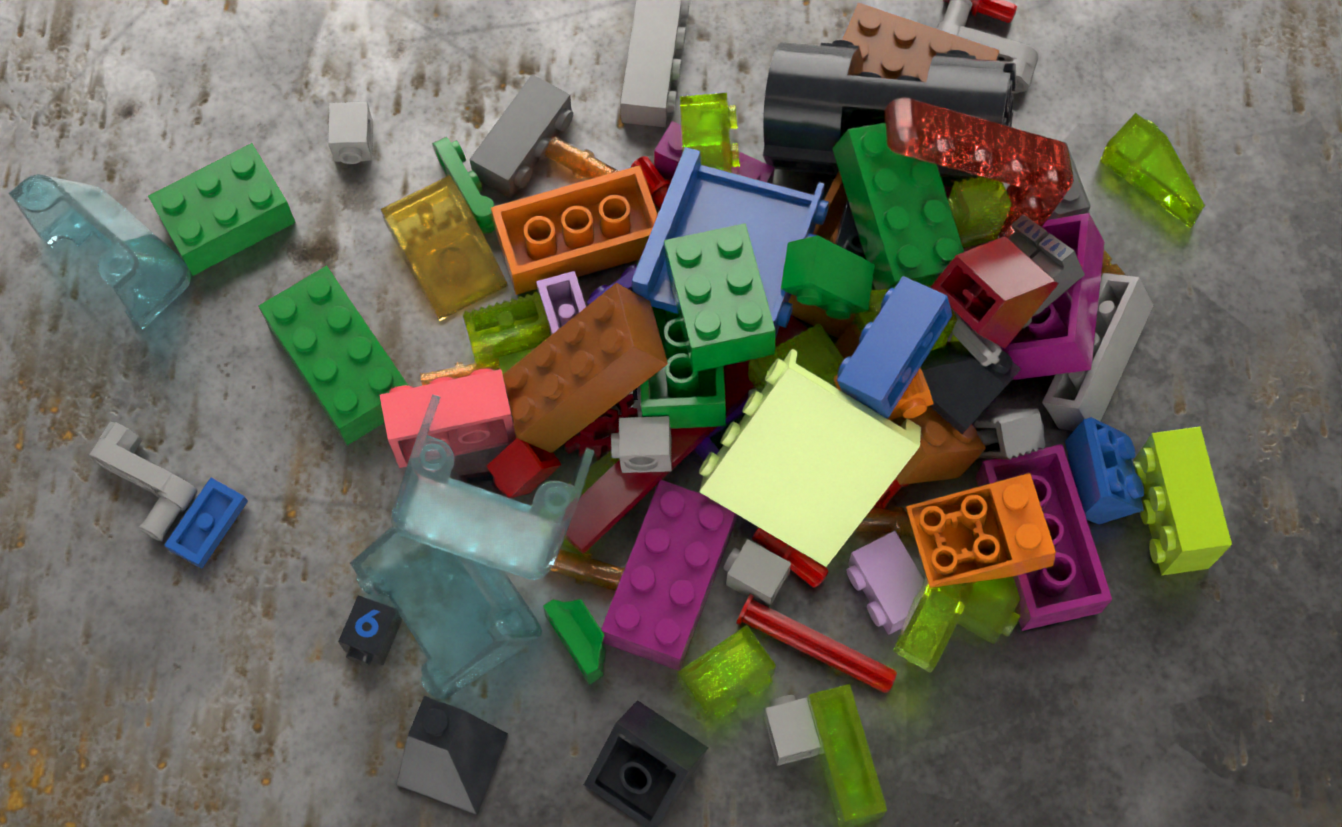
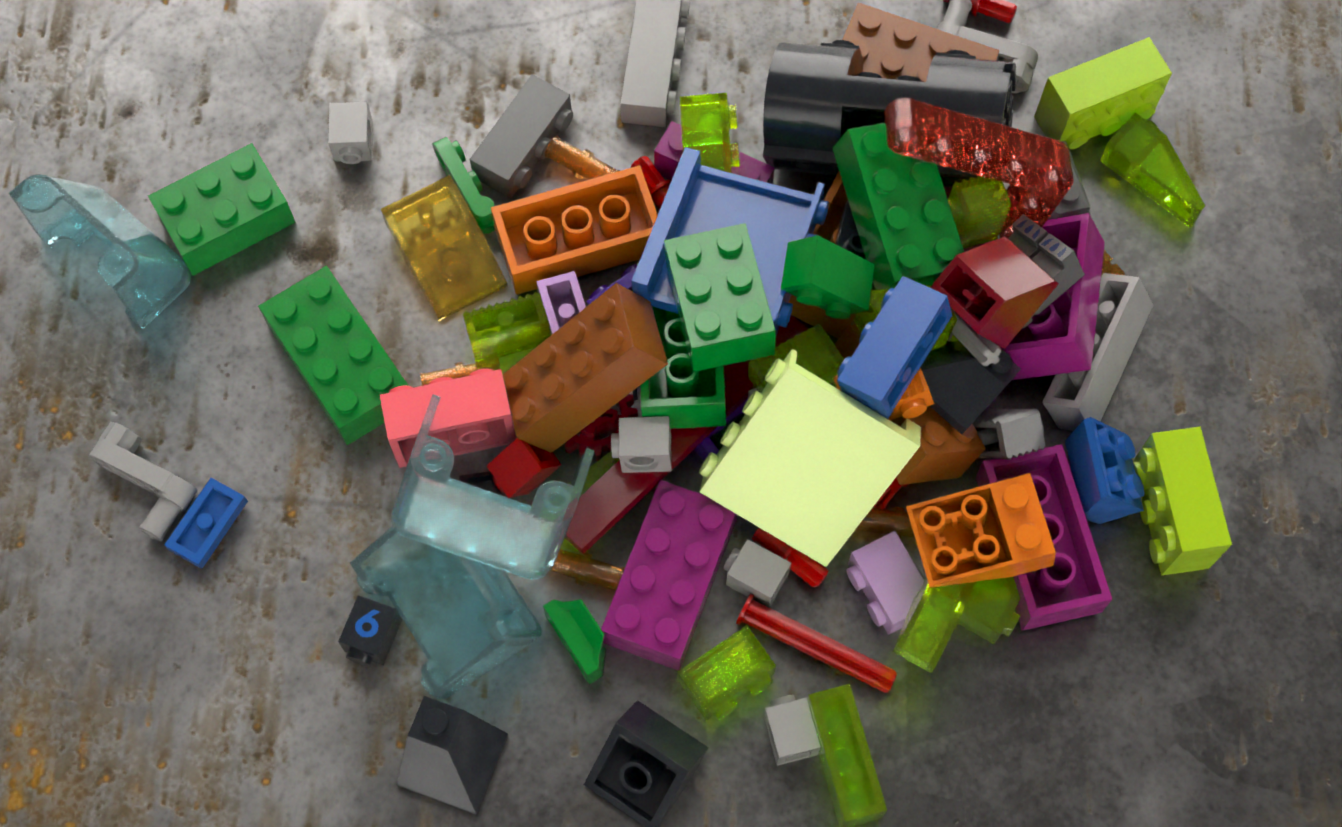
(1103, 94): none -> lime brick

